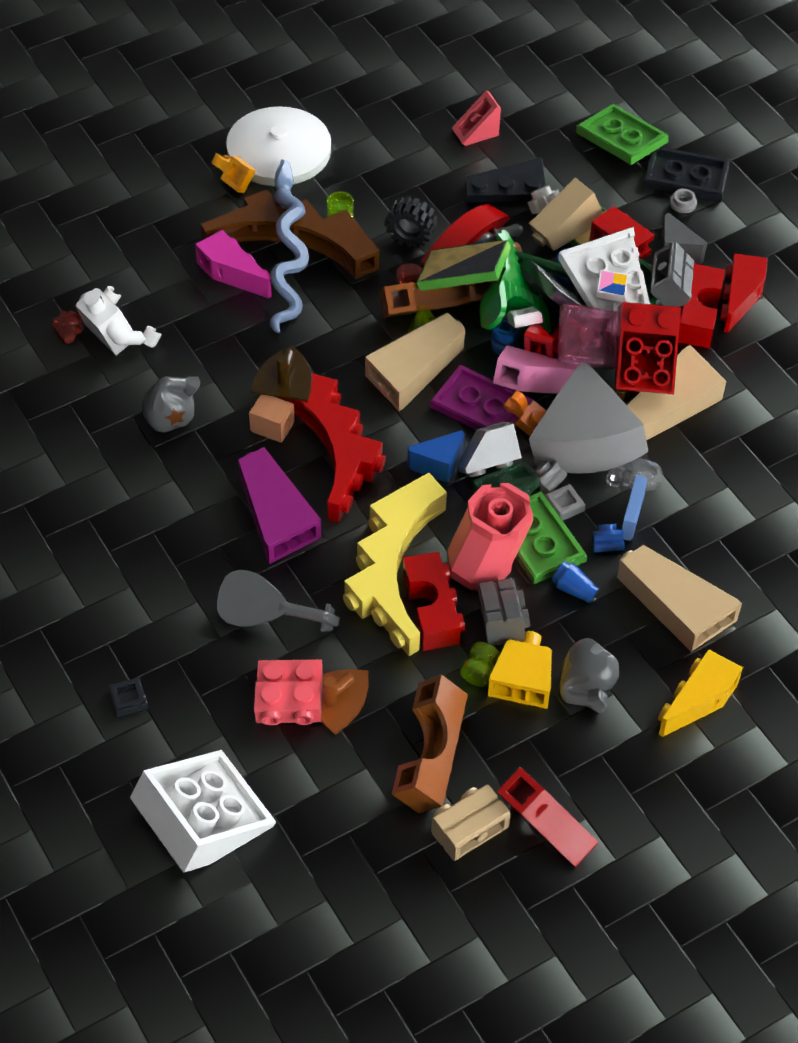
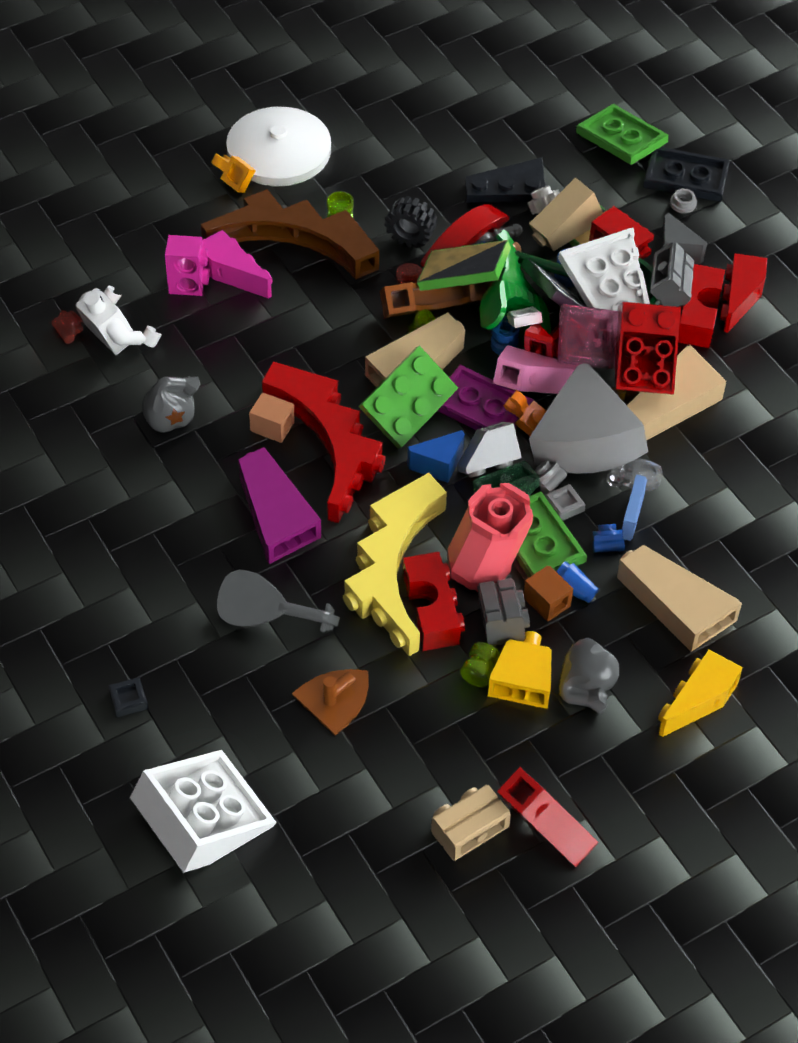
(186, 265): none -> dark pink brick
(284, 376): dark brown shield -> none
(288, 692): coral plate -> none
(294, 212): sand blue animal -> none
(408, 397): none -> bright green plate
(440, 712): dark orange arch -> none
(479, 121): coral slope -> none
(548, 593): none -> dark orange panel
(612, 285): tile -> none

